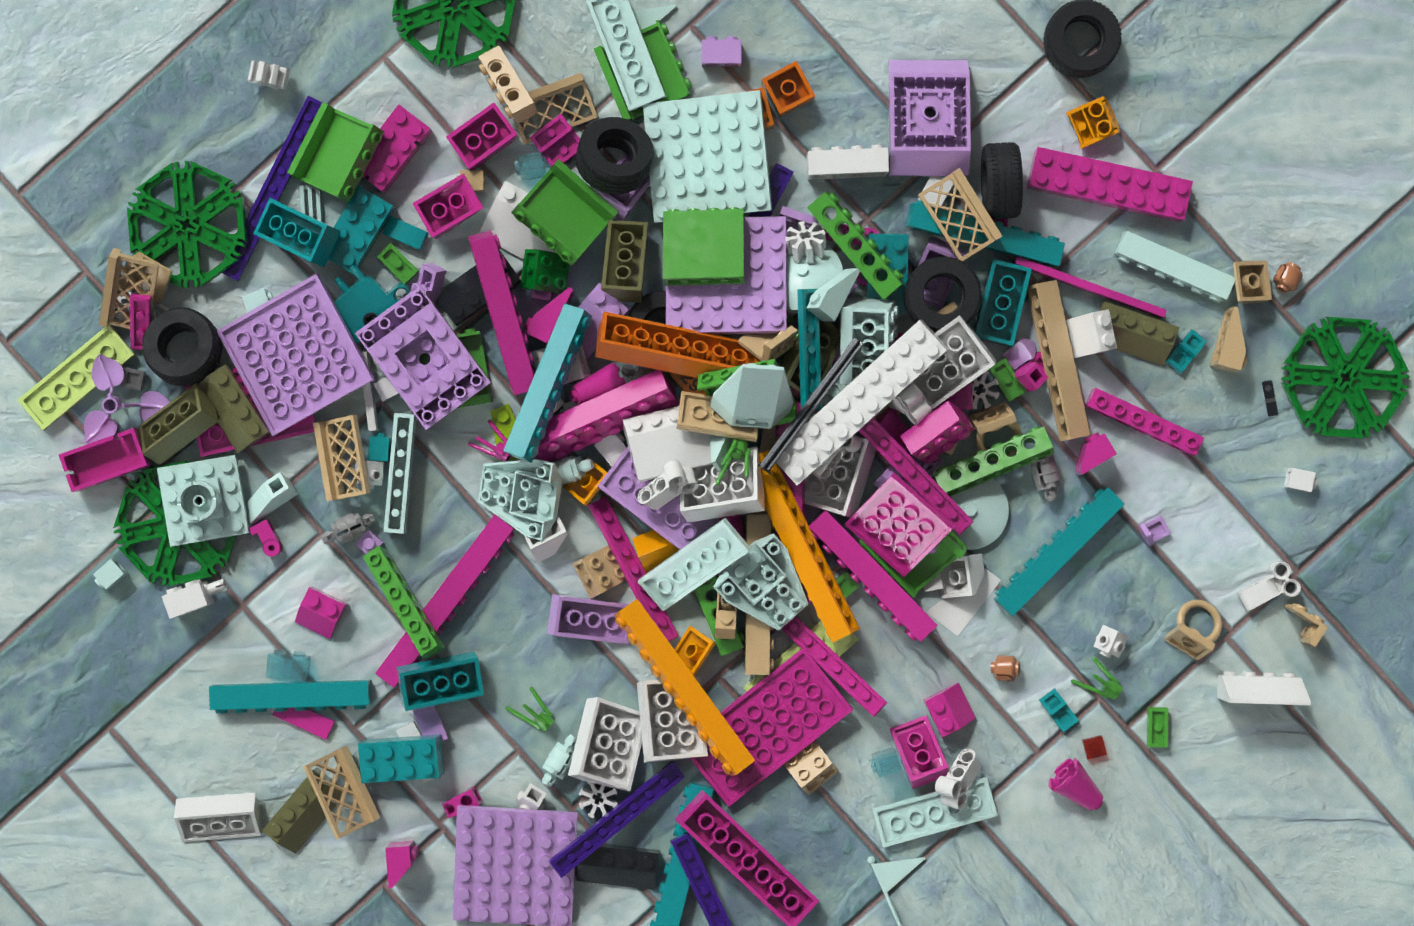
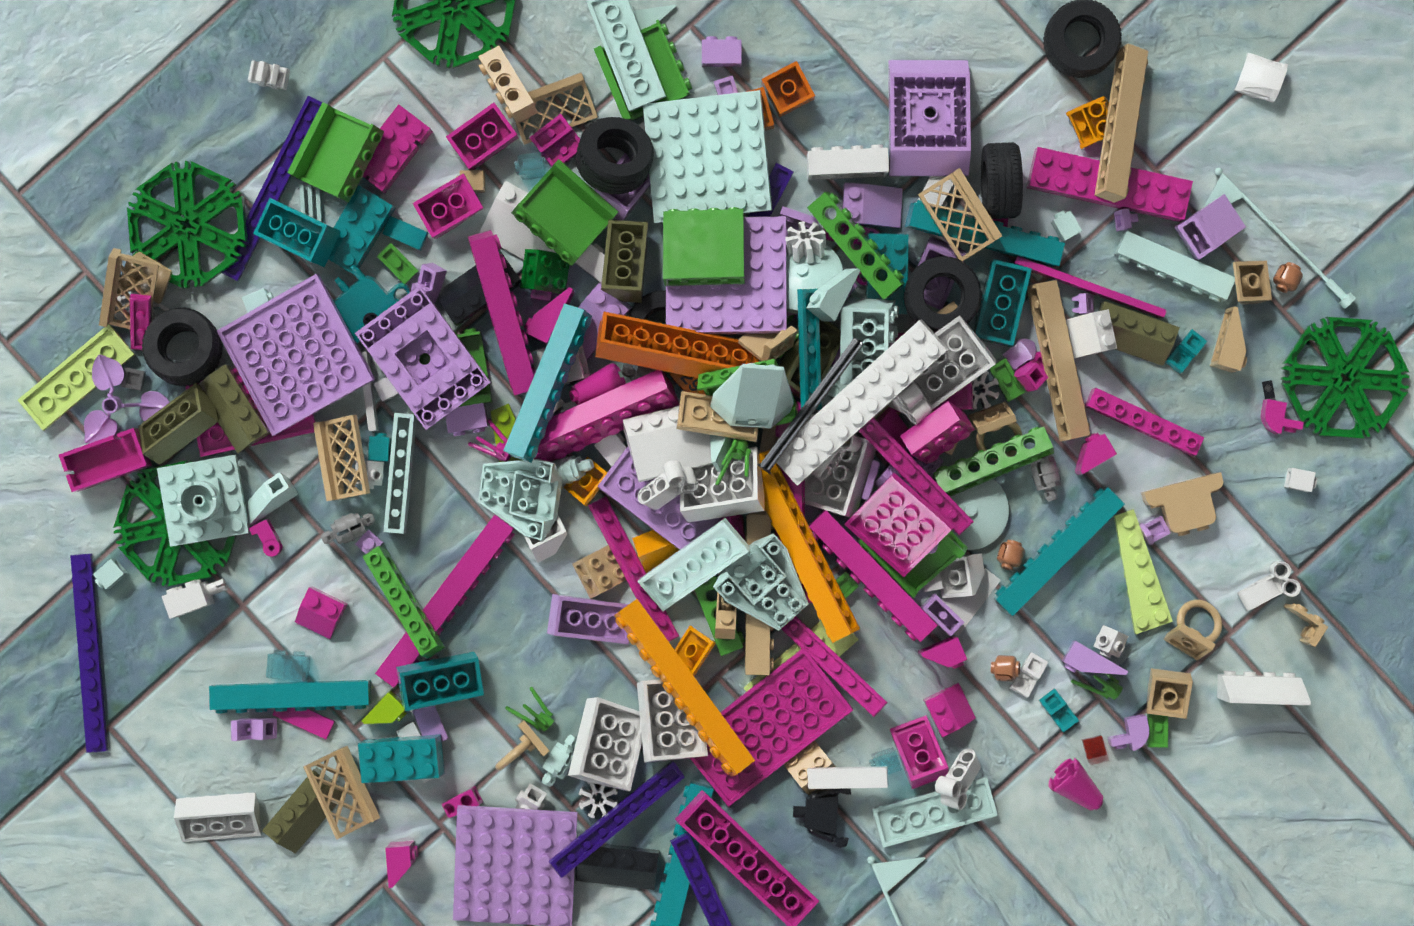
(89, 653): none -> dark purple plate
(254, 729): none -> lavender brick
(386, 711): none -> lime slope
(467, 418): none -> lavender brick
(528, 741): none -> tan tile
(592, 261): none -> white brick
(725, 86): none -> lavender tile
(821, 814): none -> black torso
(847, 777): none -> white tile
(870, 480): none -> lavender tile
(873, 204): none -> lavender slope
(942, 615): none -> lavender brick
(945, 652): none -> dark pink slope
(1010, 554): none -> nougat head
(1029, 674): none -> white slope
(1065, 225): none -> light aqua brick
(1085, 660): none -> lavender slope
(1086, 303): none -> lavender tile
(1121, 123): none -> tan brick
(1124, 219): none -> lavender tile
(1136, 735): none -> lavender brick
(1144, 591): none -> yellowish green wing
(1169, 693): none -> tan slope
(1186, 503): none -> tan brick
(1209, 227): none -> lavender slope
(1226, 187): none -> light aqua piece
(1261, 78): none -> white slope
(1273, 417): none -> dark pink brick

